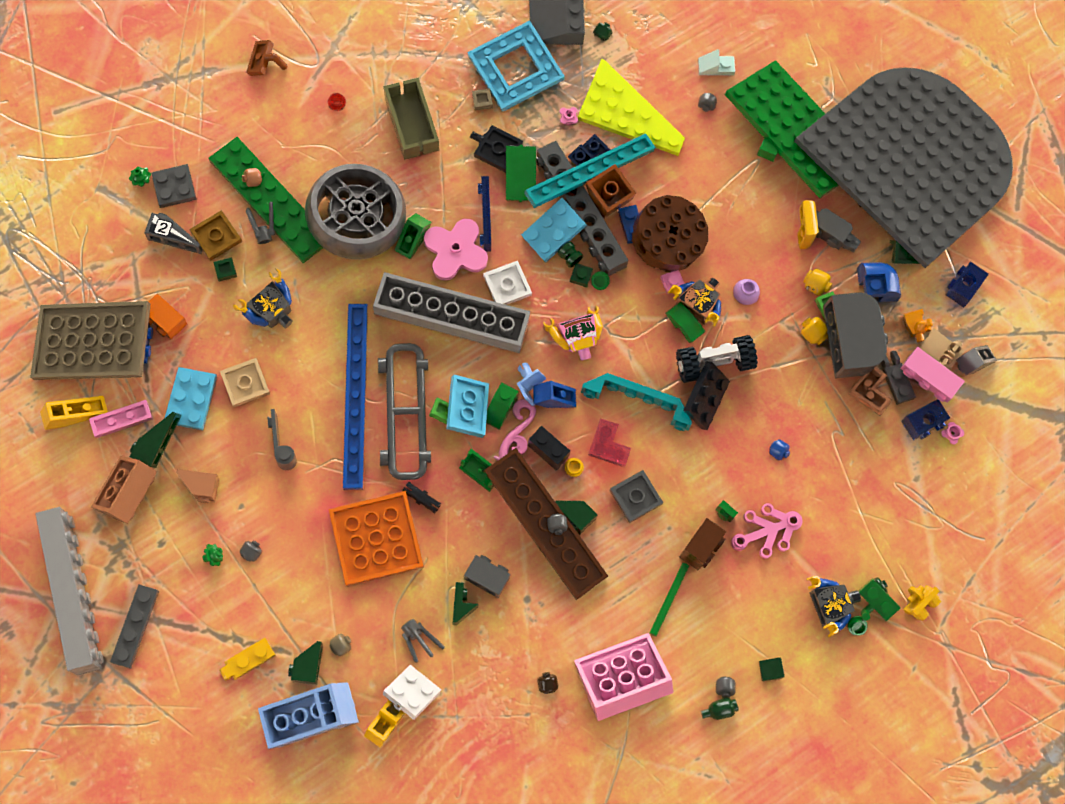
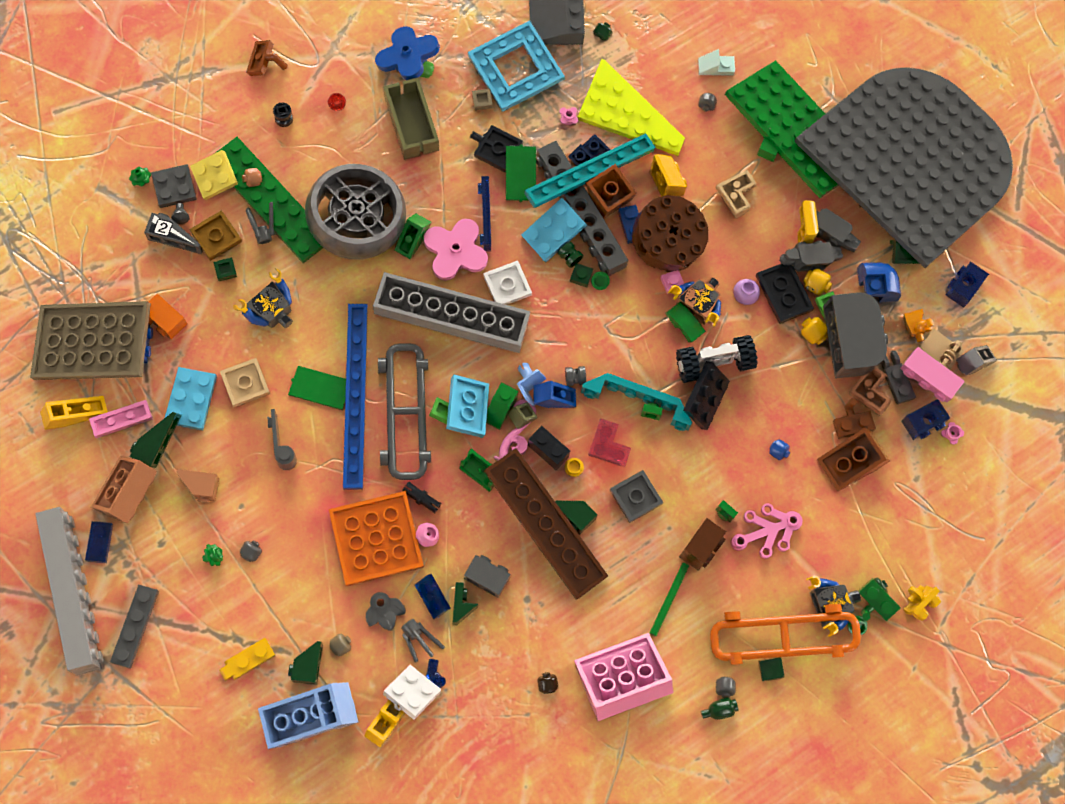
(99, 542): none -> clear blue plate
(180, 216): none -> dark grey rock
(214, 175): none -> light yellow plate
(283, 119): none -> black wheel
(319, 387): none -> green piece
(384, 614): none -> dark grey plate
(407, 53): none -> blue plant
(423, 538): none -> bright pink plate
(428, 69): none -> bright green piece
(432, 596): none -> clear blue plate
(433, 675): none -> clear blue arm
(522, 415): none -> olive slope
(557, 523): dark grey piece -> none
(575, 376): none -> dark grey wheel
(577, 333): torso -> none
(651, 411): none -> green plate
(667, 176): none -> yellow slope
(732, 190): none -> tan brick
(784, 292): none -> black plate
(811, 256): none -> dark grey hinge
(832, 613): none -> orange bar
(853, 422): none -> dark orange plate
(853, 459): none -> dark orange slope

